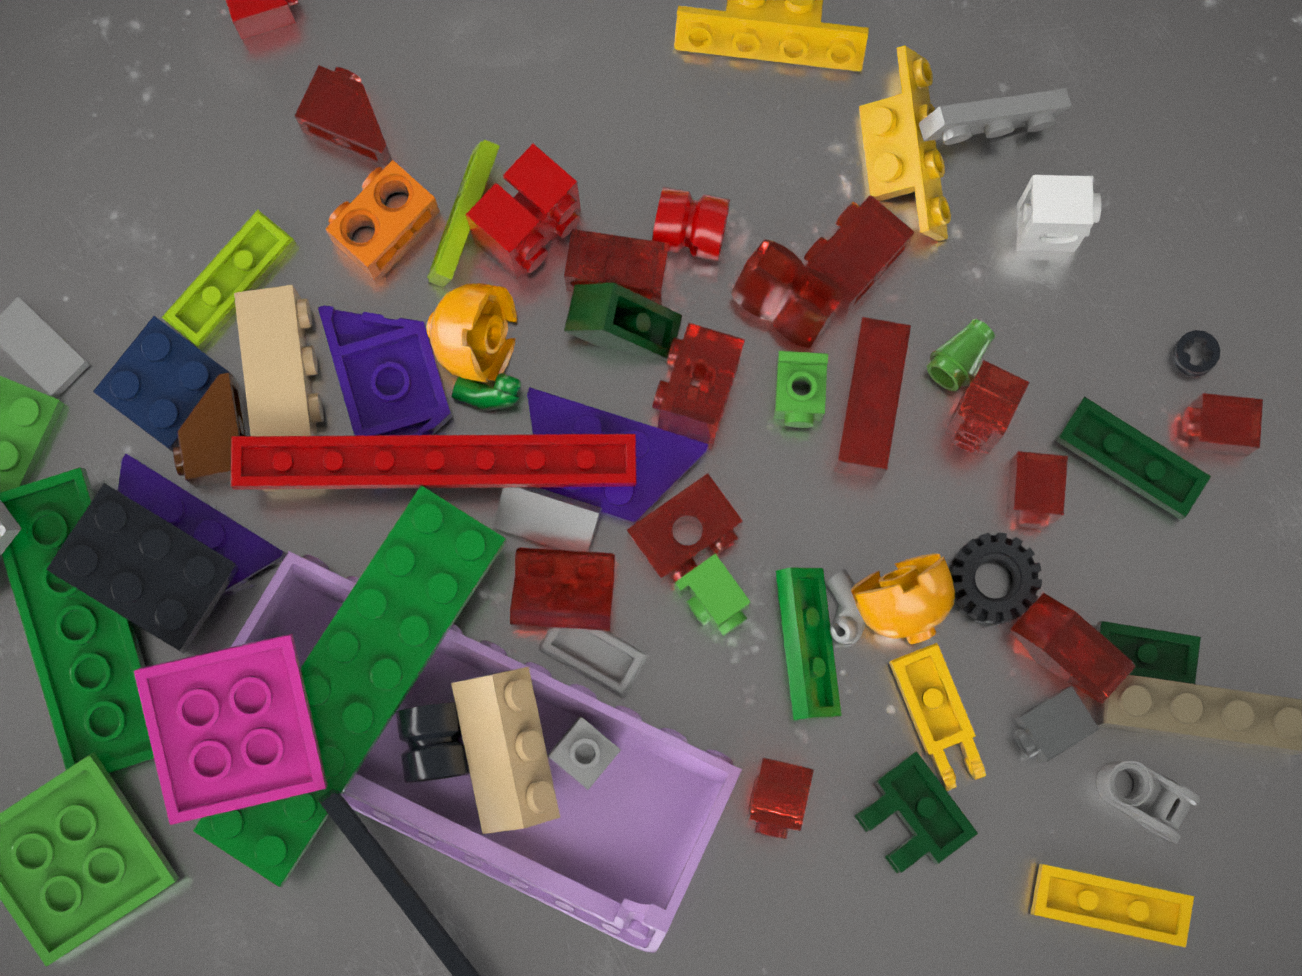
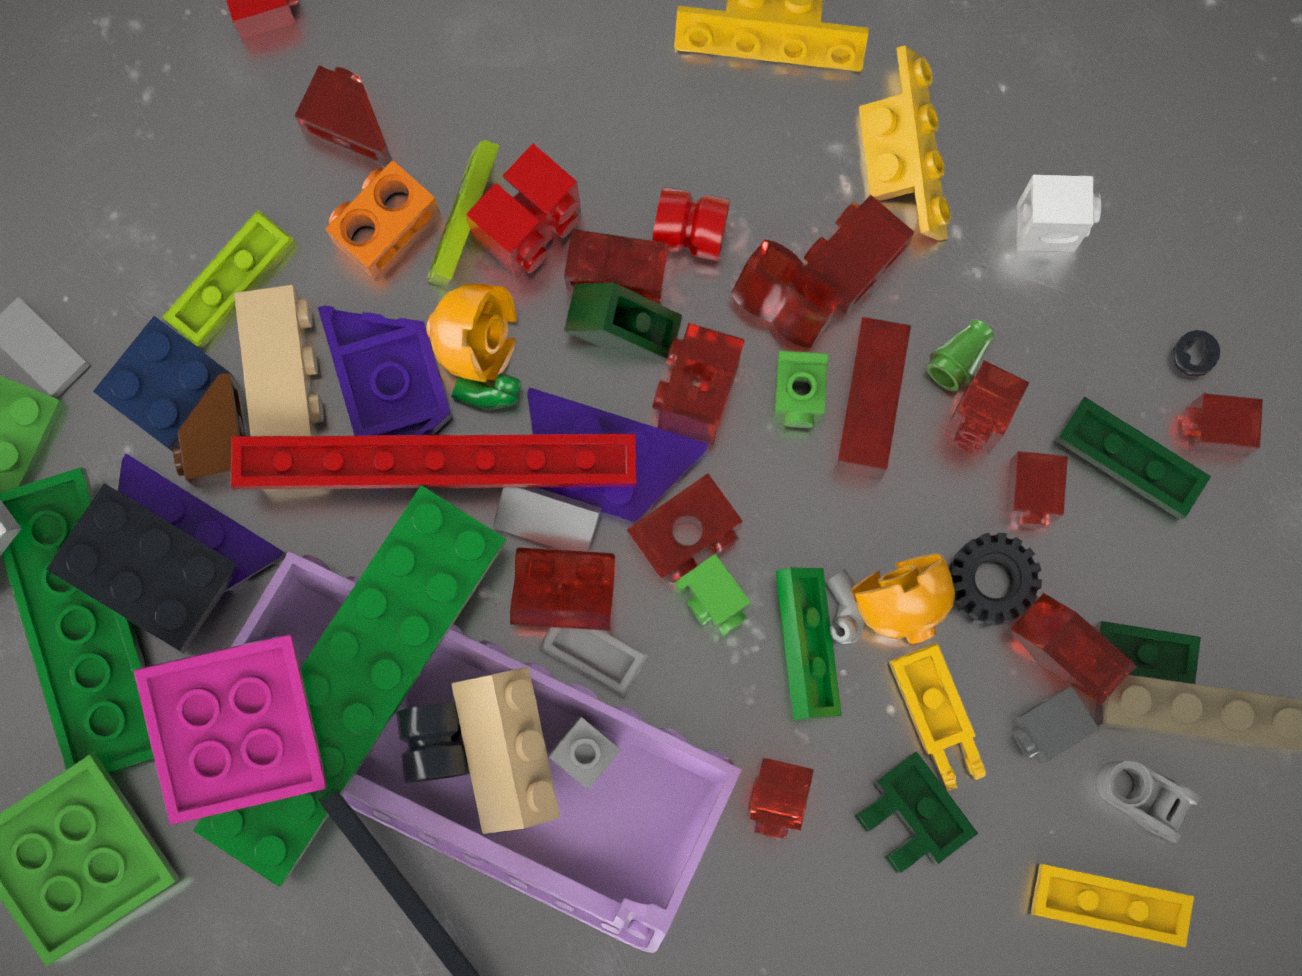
(995, 116): light grey plate -> none

